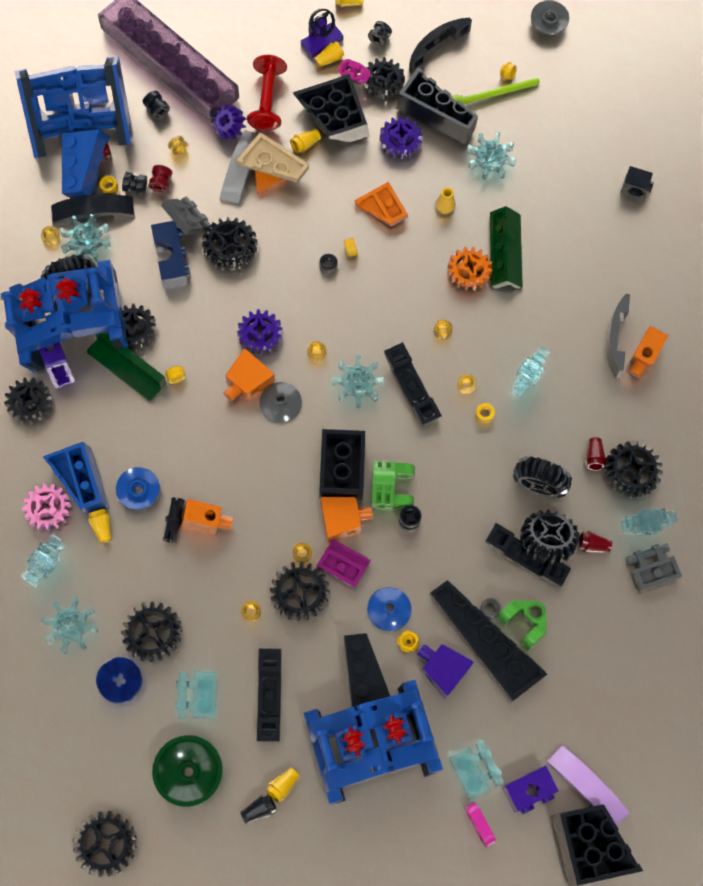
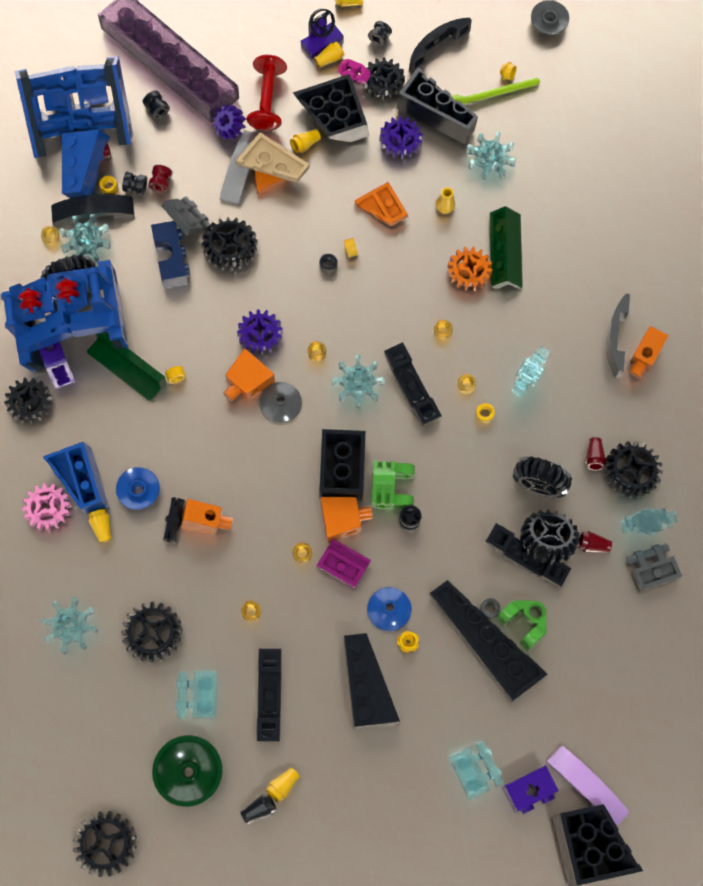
(43, 560): clear light blue gear -> none
(112, 670): clear blue plate -> none
(142, 329): black gear -> none
(177, 145): clear yellow bush -> none
(290, 593): black gear -> none
(353, 737): blue container -> none
(444, 667): dark purple torso -> none
(480, 824): dark pink beam -> none
(637, 182): black brick -> none

